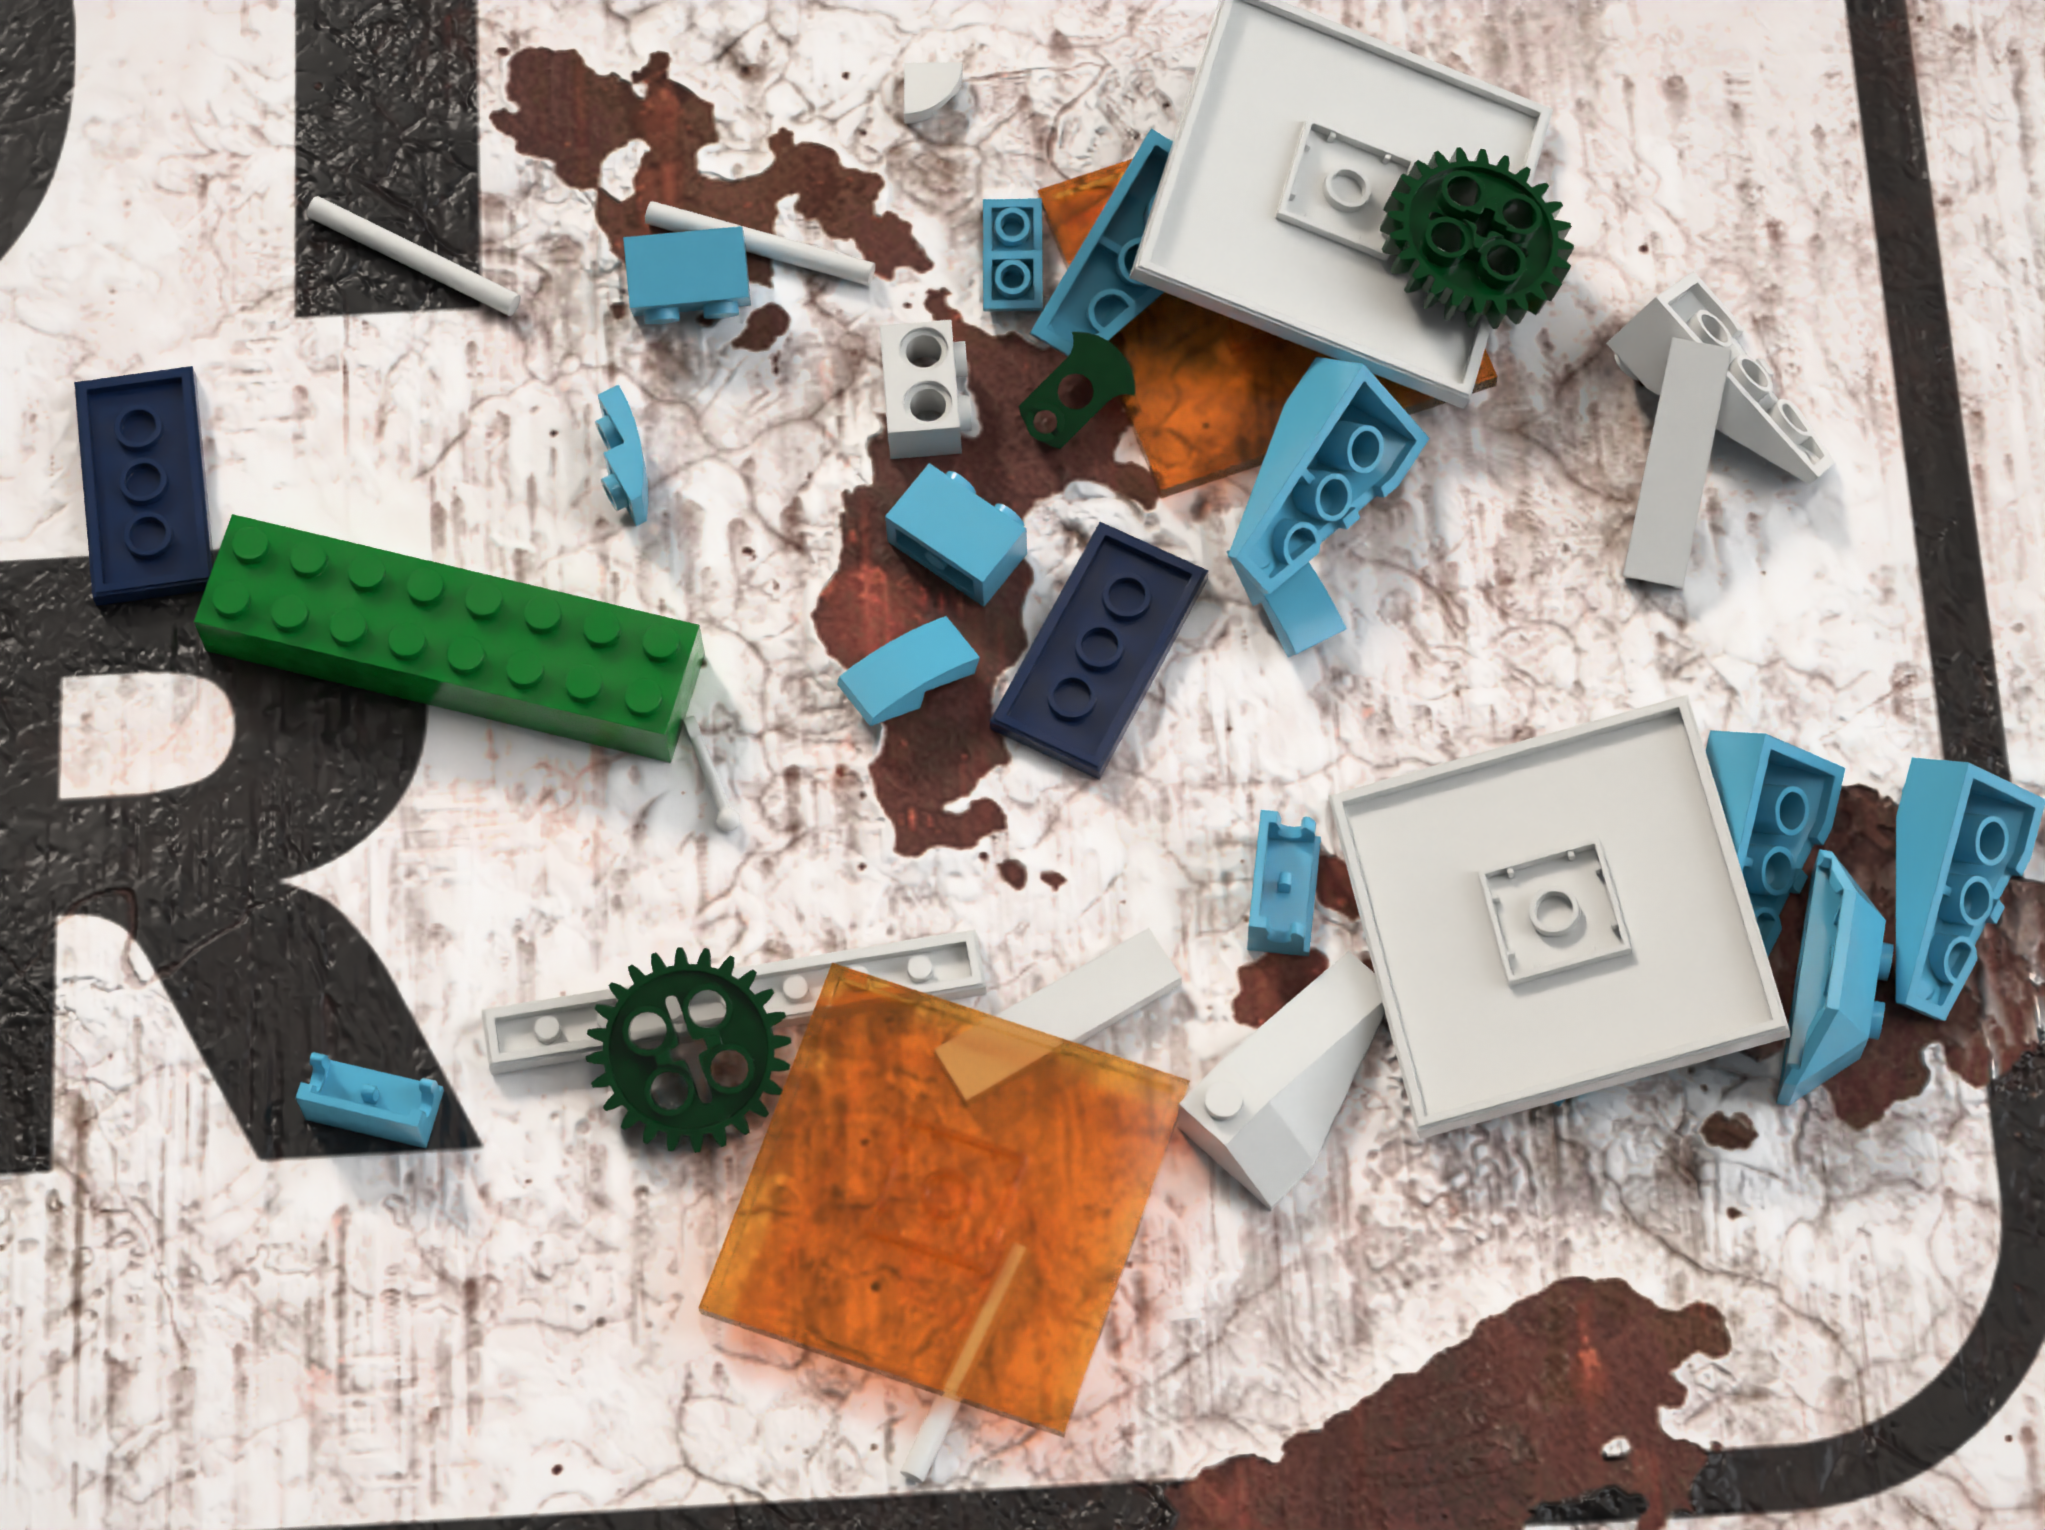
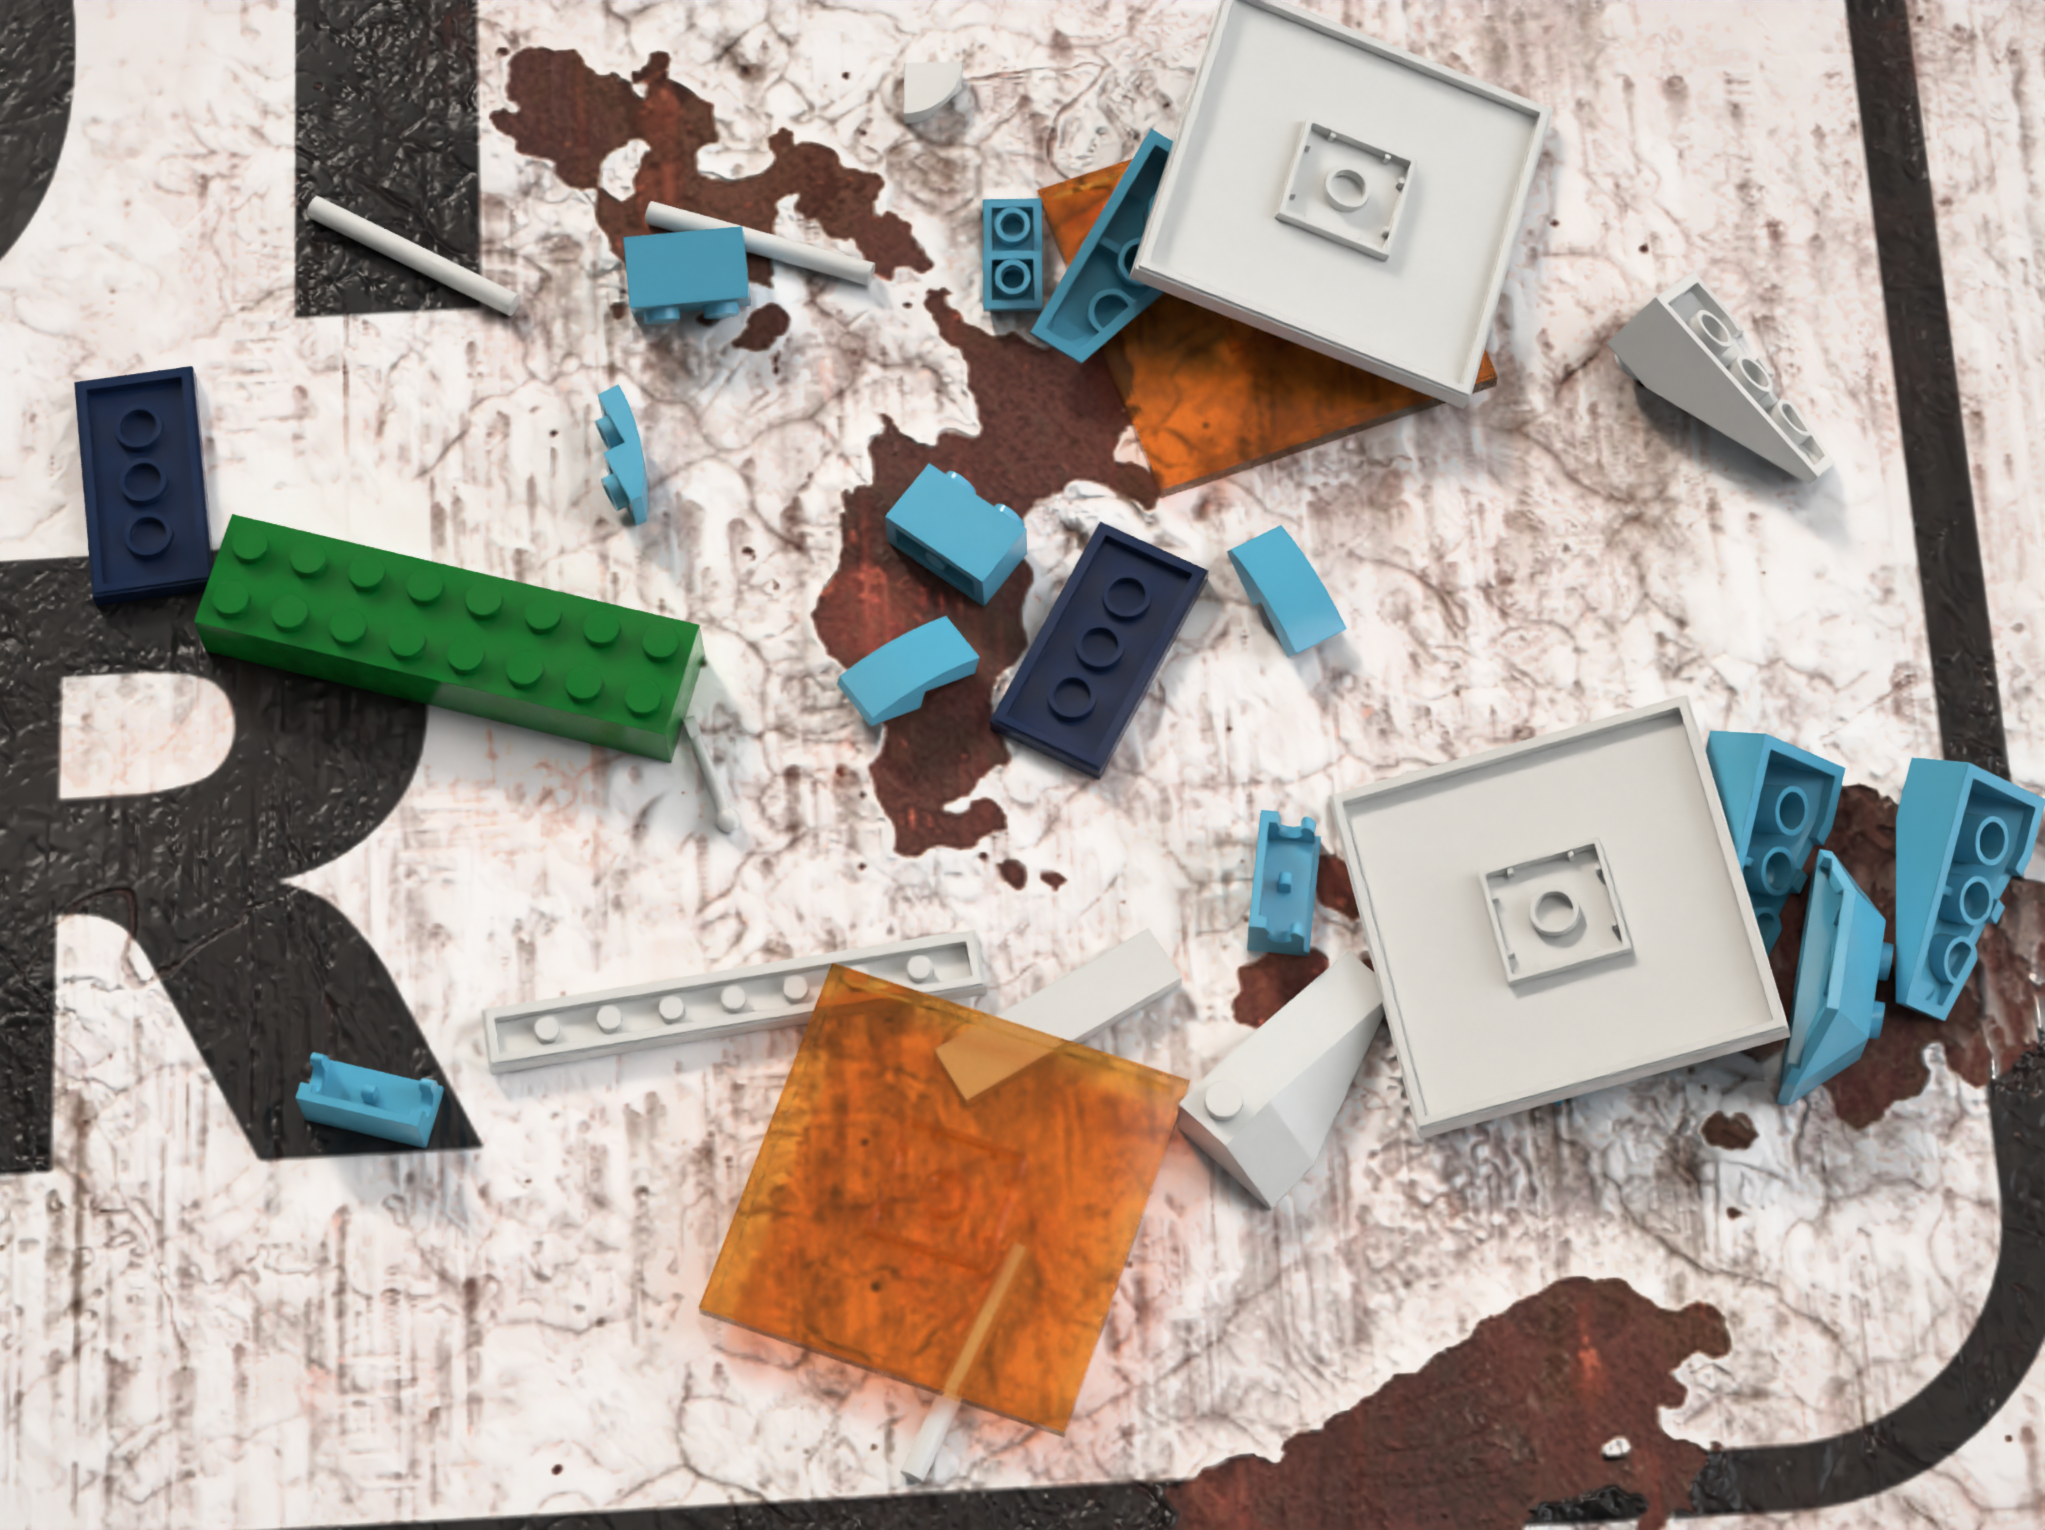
(633, 1069): dark green gear -> none
(920, 389): white brick -> none
(1099, 363): dark green piece -> none
(1327, 459): medium azure wedge -> none
(1476, 238): dark green gear -> none
(1677, 462): white tile -> none

